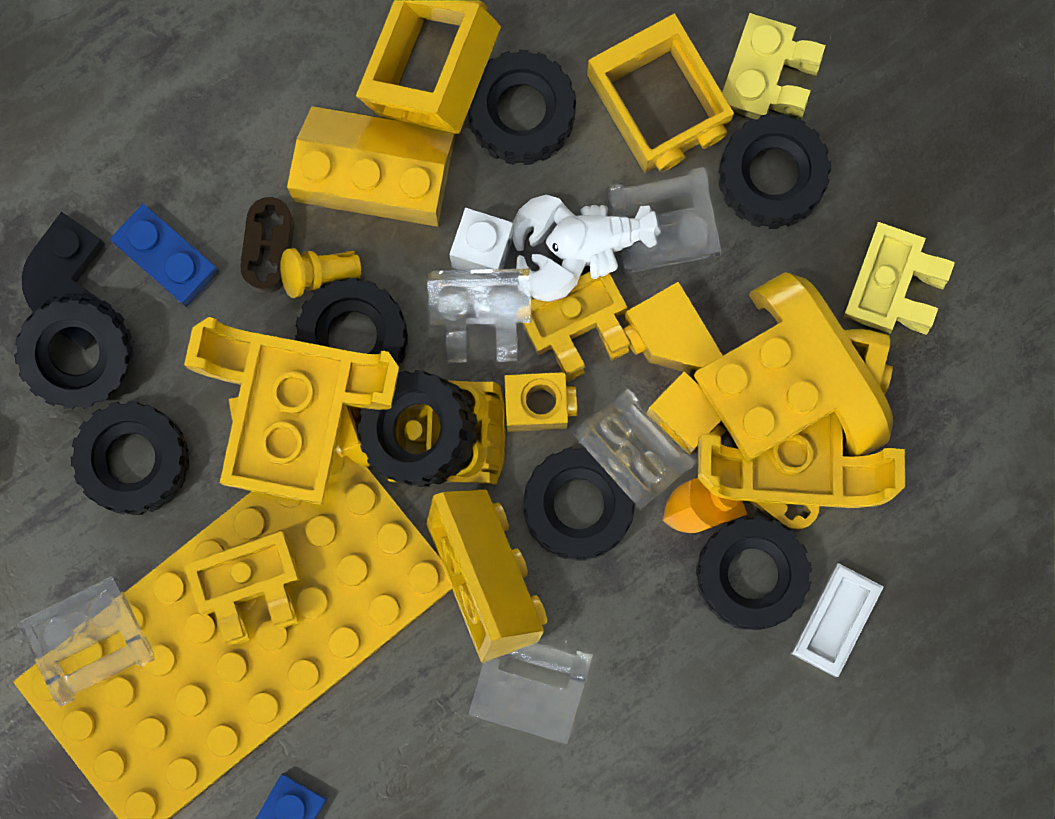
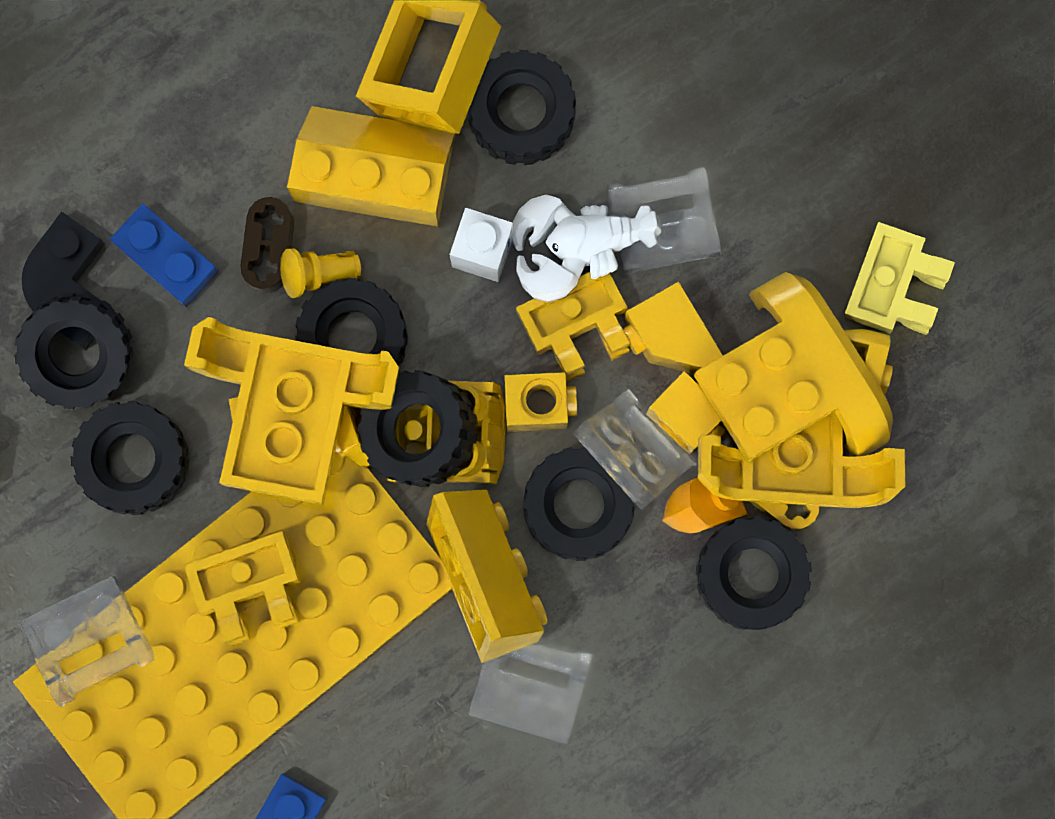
(480, 298): clear plate -> none
(635, 53): yellow window -> none
(758, 65): light yellow plate -> none
(782, 134): black tyre -> none
(837, 620): white tile -> none

